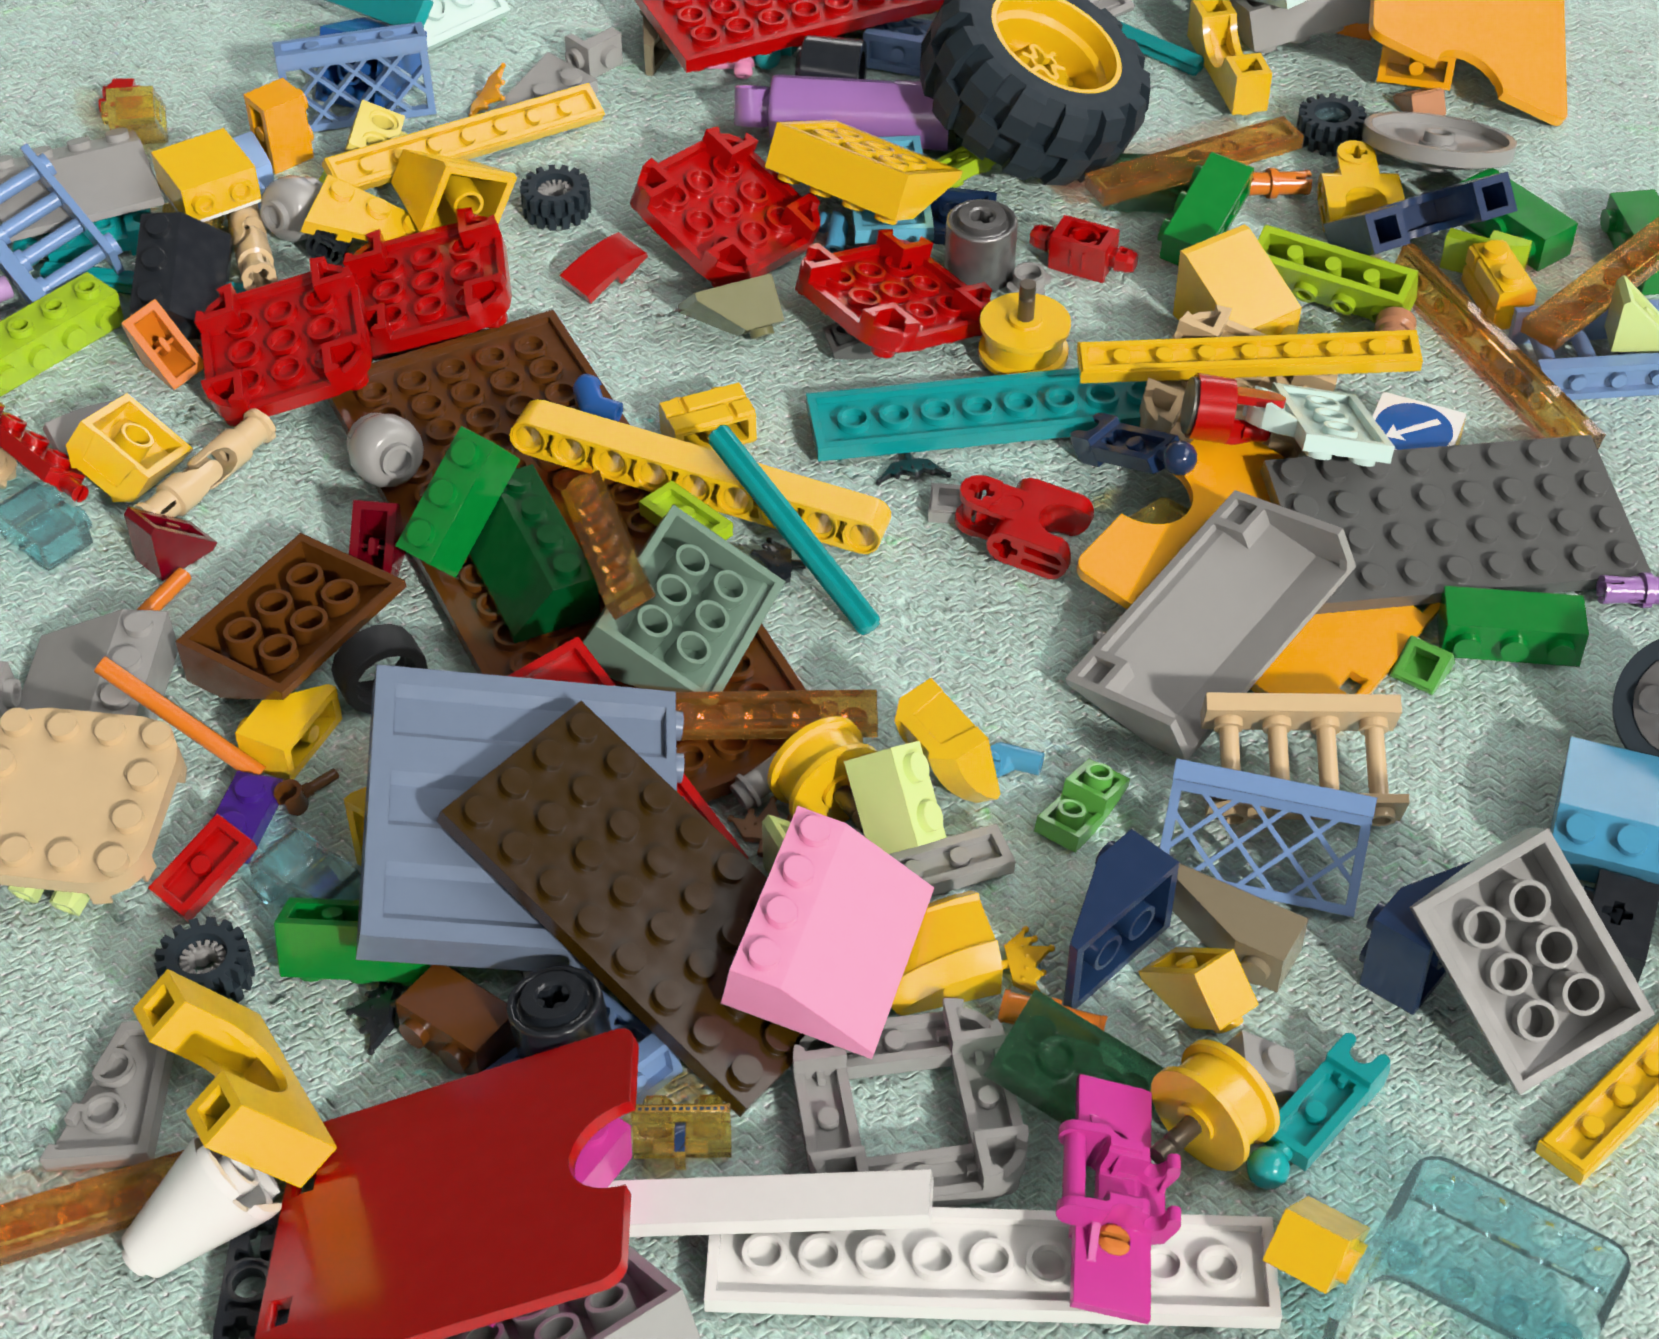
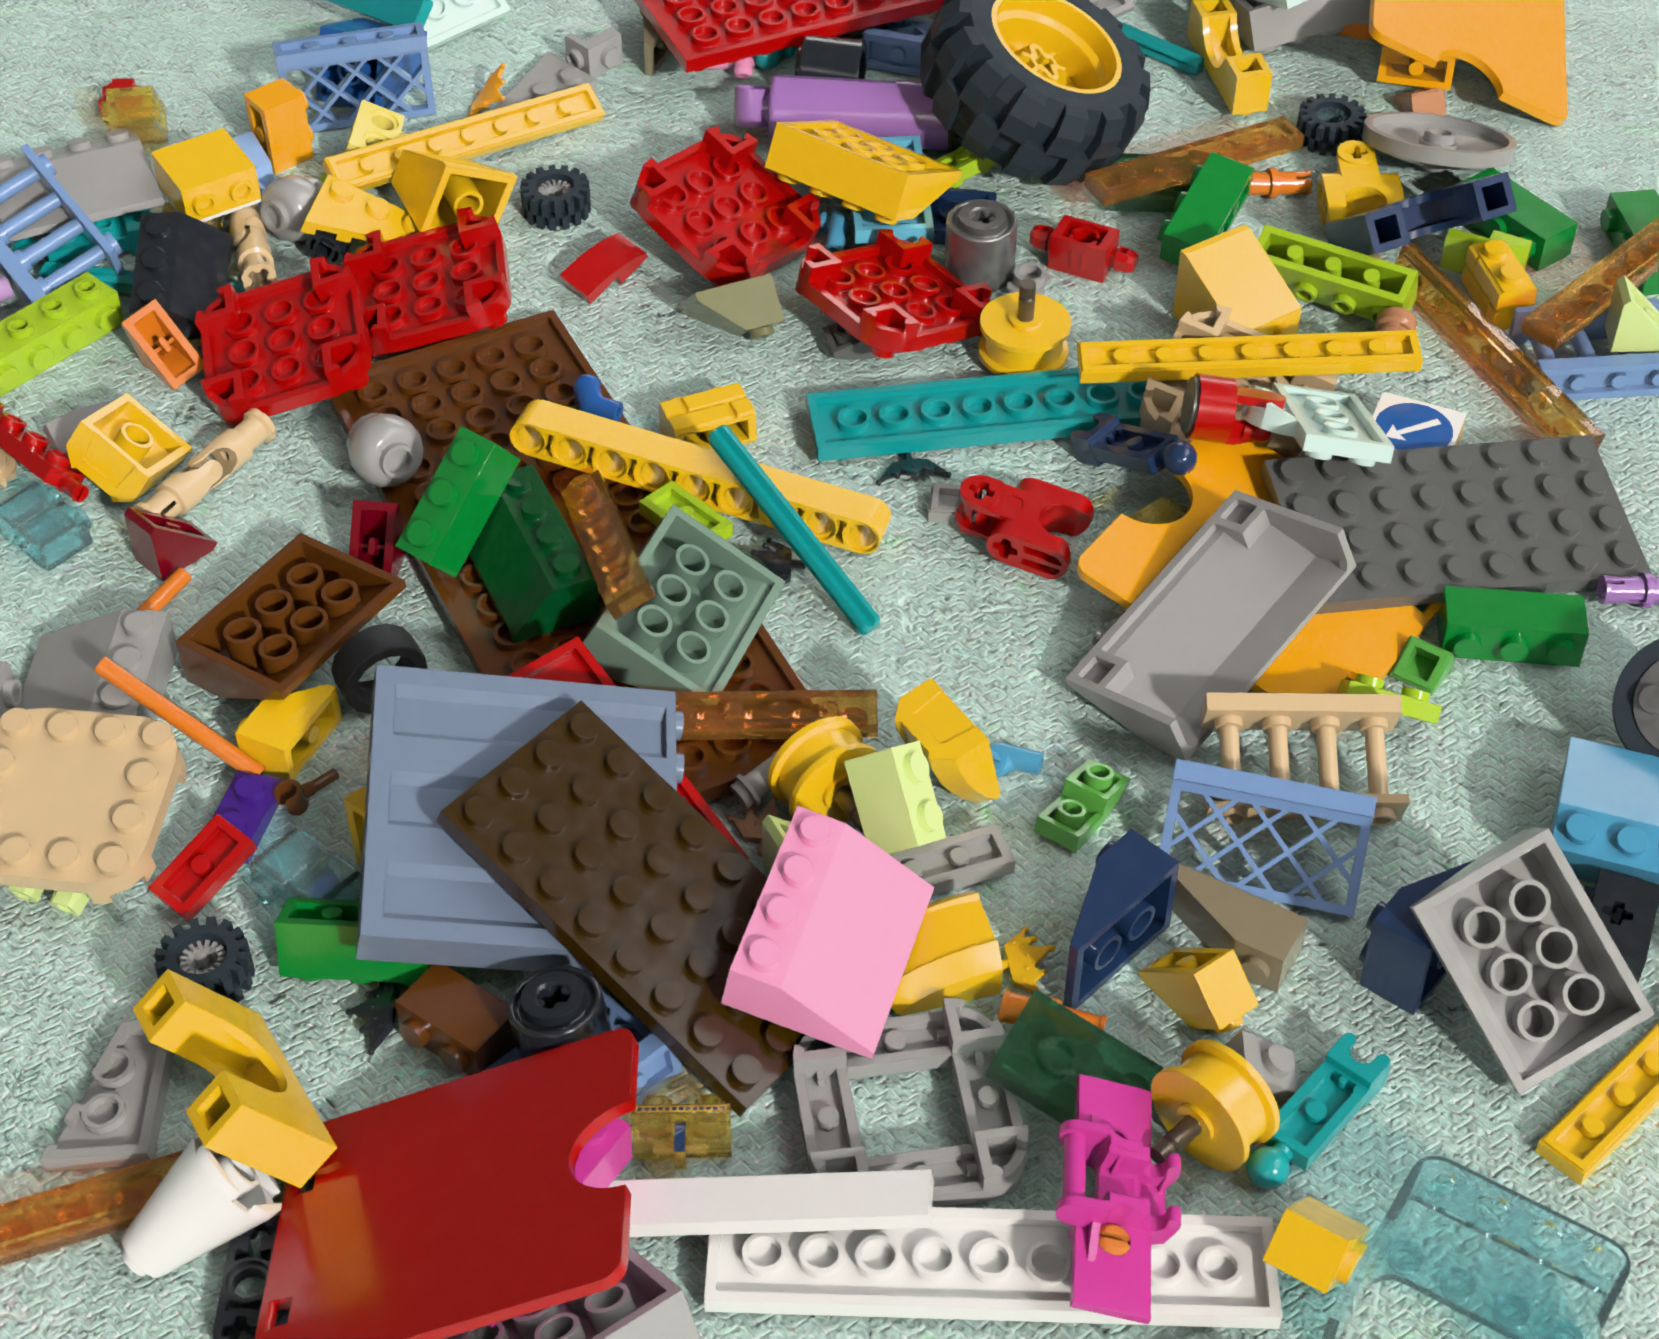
(1414, 701): none -> lime plate

